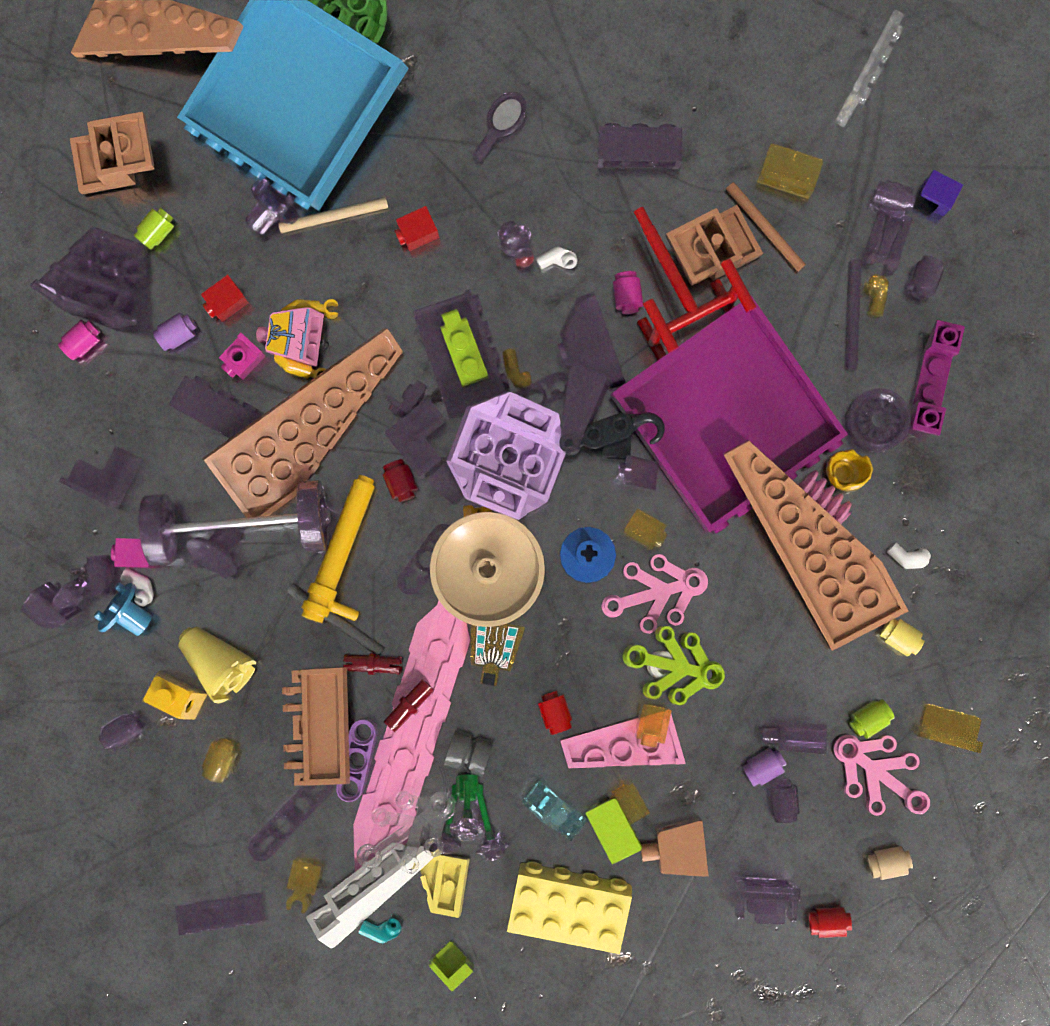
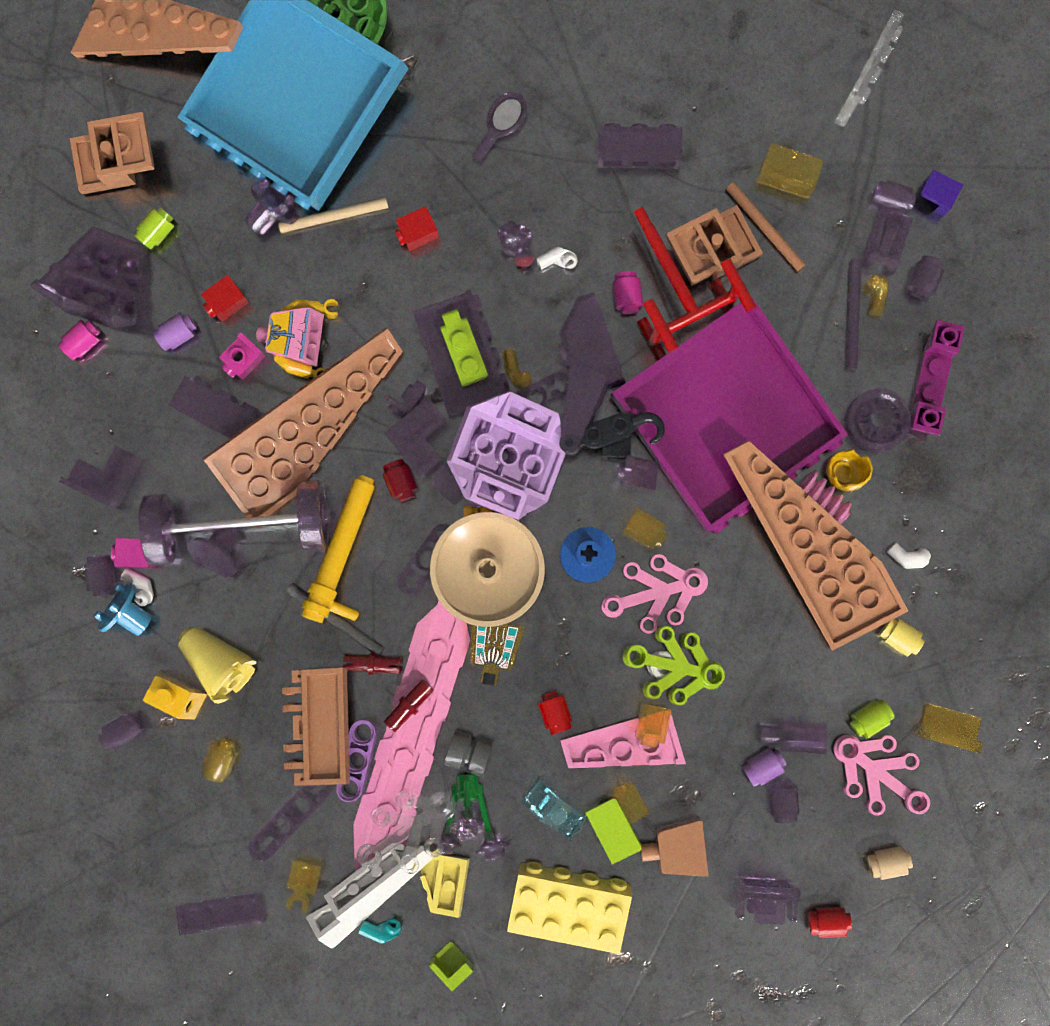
(52, 606): clear purple brick -> none

